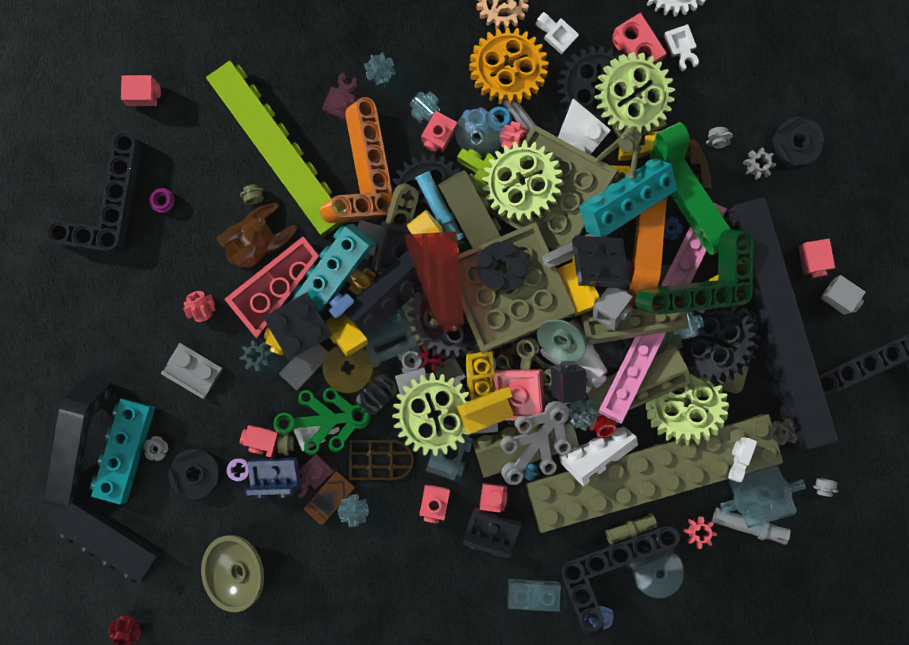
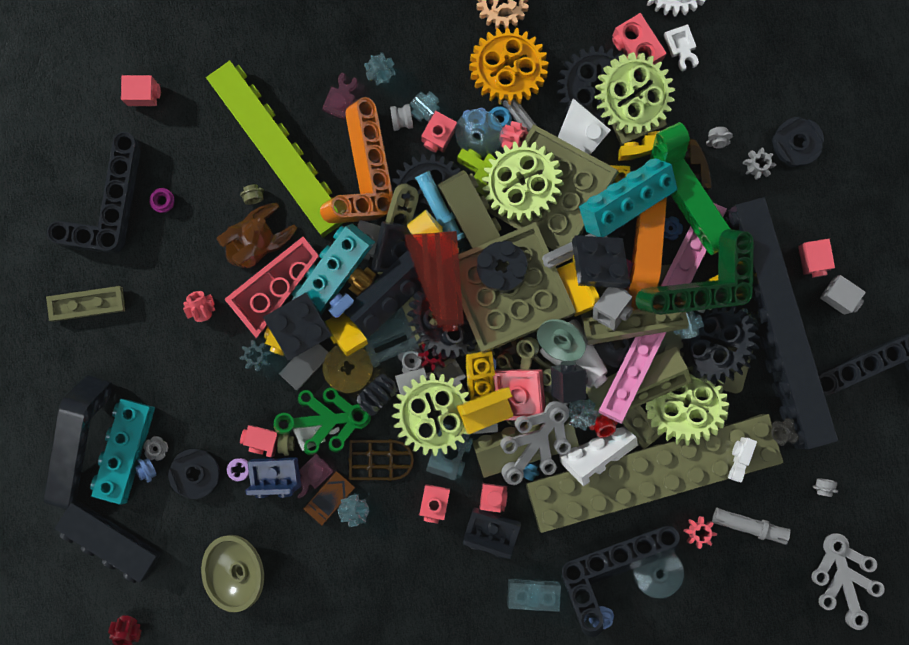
(85, 303): none -> olive plate
(145, 470): none -> medium blue plate
(192, 371): light grey plate -> none
(401, 117): none -> light grey wheel
(559, 34): white plate -> none
(627, 142): olive plant -> none
(631, 529): olive pin -> none
(640, 426): none -> olive plate
(763, 497): clear light blue plate -> none
(844, 577): none -> light grey plant

